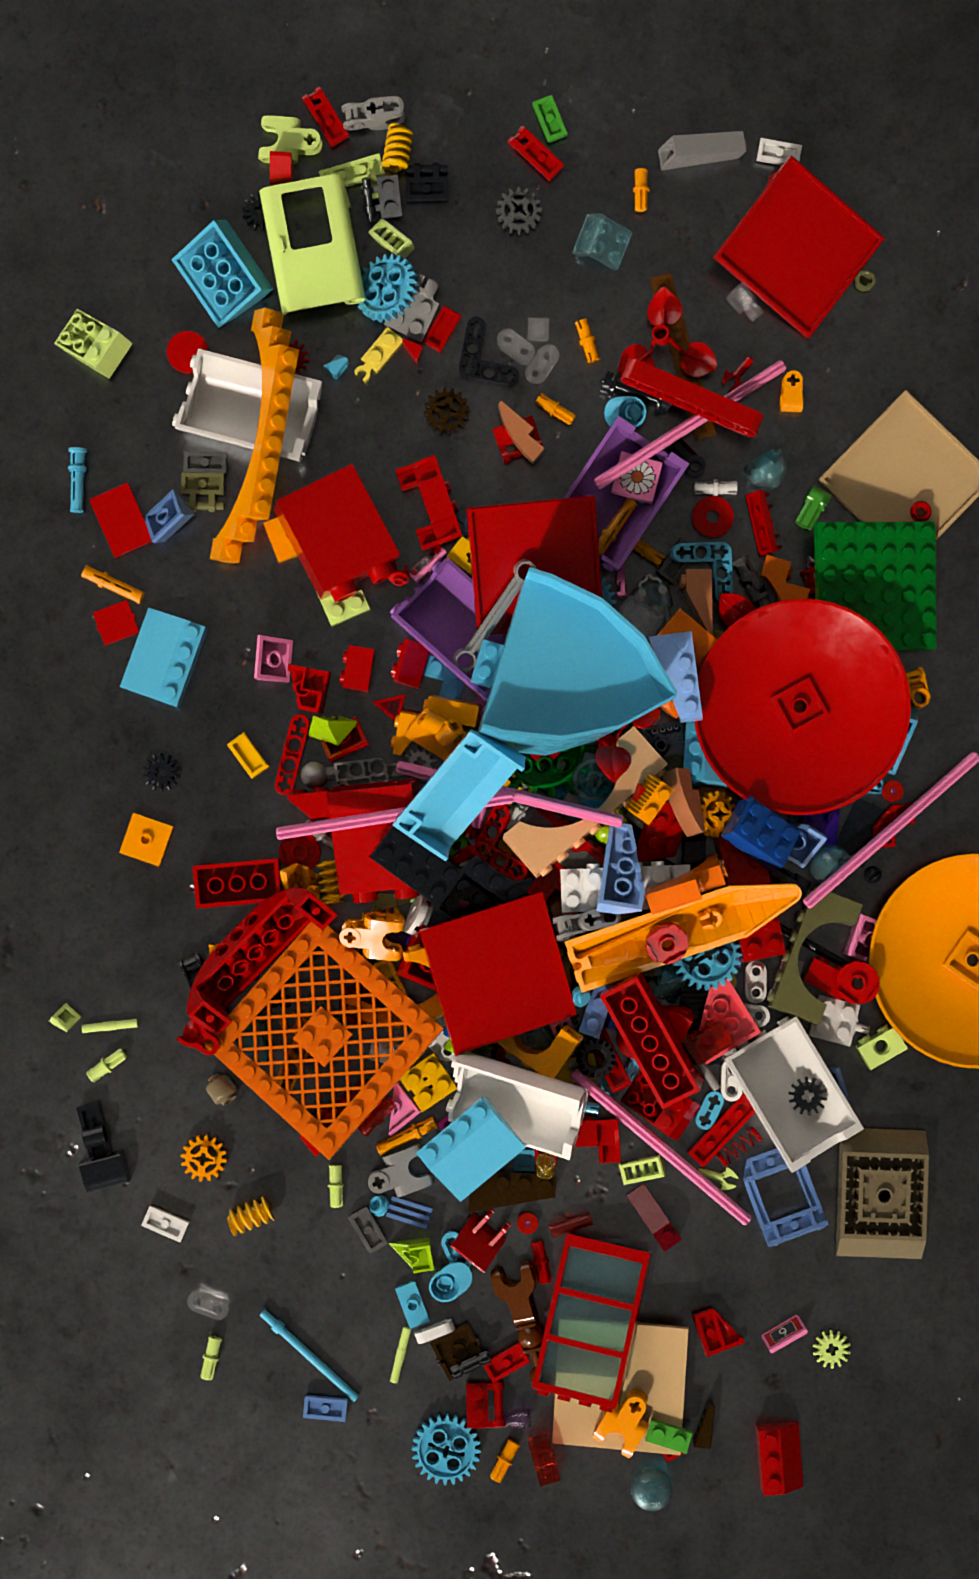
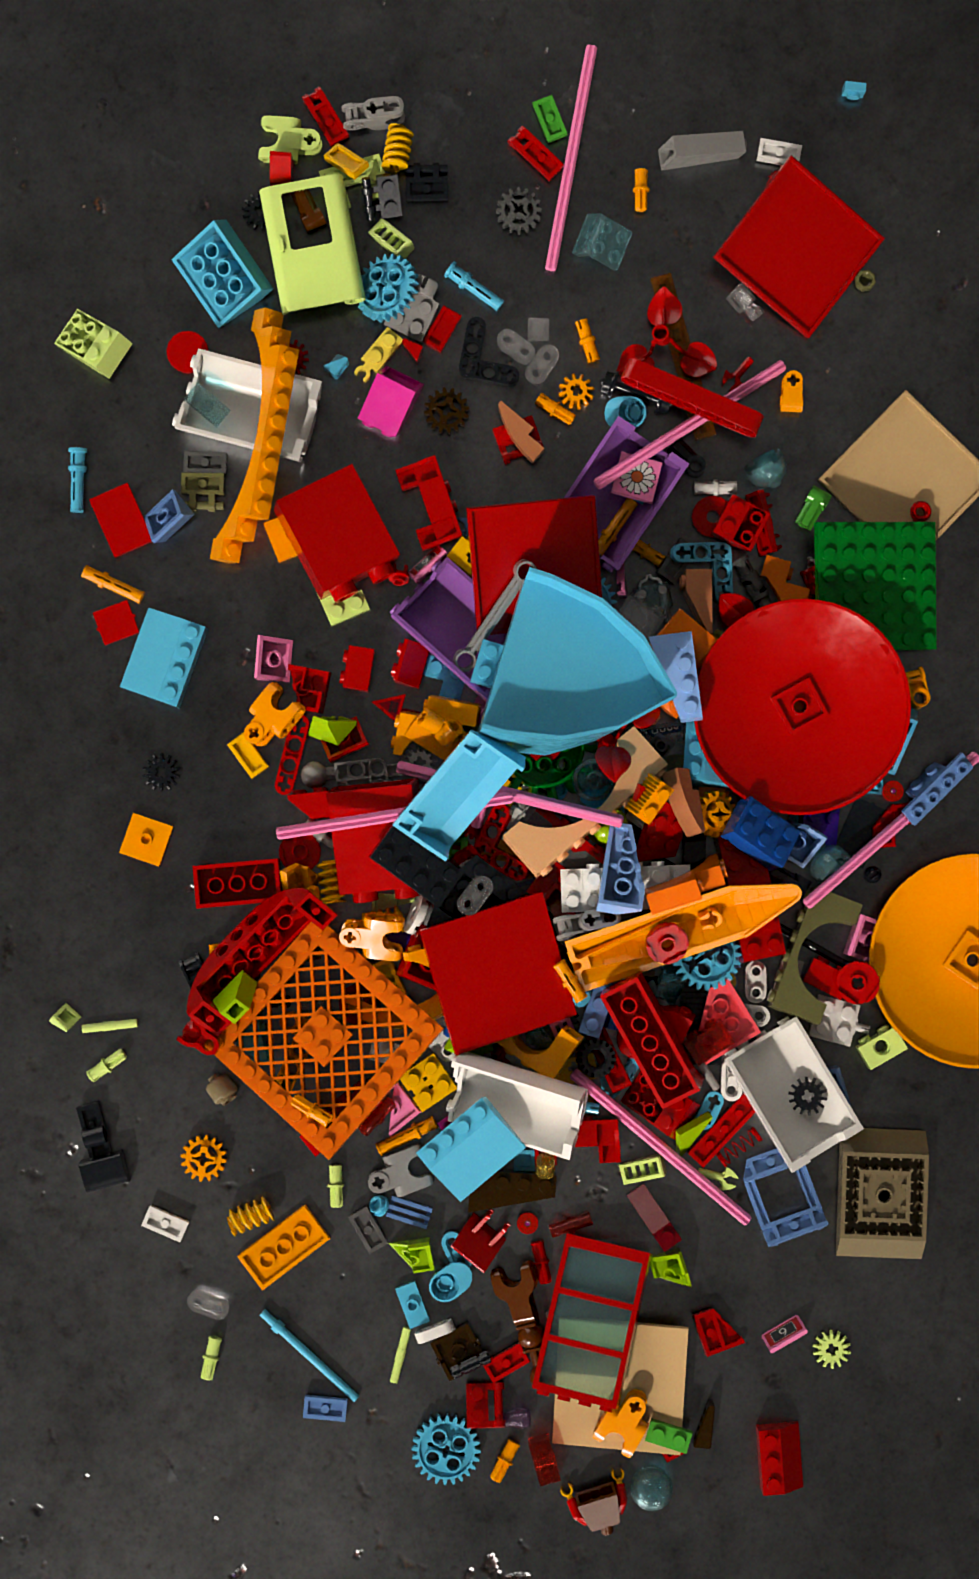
(207, 405): none -> clear light blue plate
(236, 997): none -> lime slope
(269, 718): none -> light orange piece
(283, 1247): none -> light orange tile
(309, 213): none -> reddish brown piece
(311, 1110): none -> light orange axle
(346, 161): none -> yellow tile
(390, 401): none -> dark pink slope
(466, 277): none -> medium azure pin
(476, 896): none -> clear plate
(568, 393): none -> light orange gear
(570, 981): none -> light orange pin
(571, 157): none -> bright pink axle
(598, 1506): none -> torso
(670, 1267): none -> lime slope
(690, 1131): none -> lime tile
(740, 523): none -> red slope
(853, 90): none -> medium azure plate
(934, 786): none -> medium blue bracket

